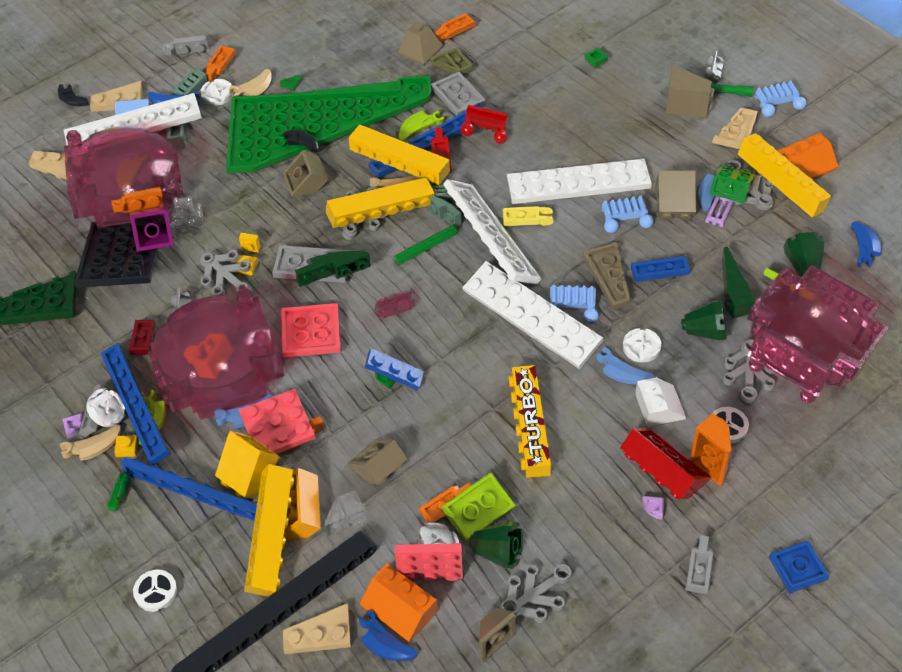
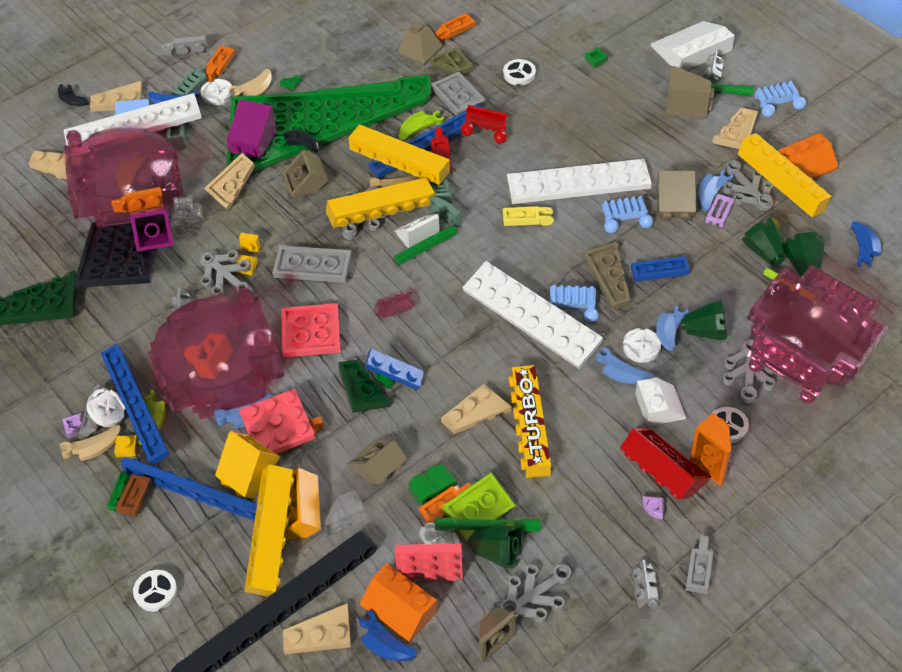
(134, 495): none -> dark orange plate
(141, 337): dark red plate -> none
(230, 181): none -> tan wing
(251, 129): none -> magenta slope
(337, 263): dark green slope -> none
(360, 389): none -> dark green wing
(419, 229): none -> white slope
(431, 484): none -> green brick
(452, 524): none -> green piece
(475, 408): none -> tan wing
(492, 232): white plate -> none
(519, 72): none -> white tile
(643, 576): none -> light grey hinge
(667, 327): none -> medium blue piece
(694, 45): none -> white slope
(731, 183): green bracket -> none
(737, 292): dark green slope -> none
(767, 241): none -> dark green cone
(798, 567): blue tile -> none

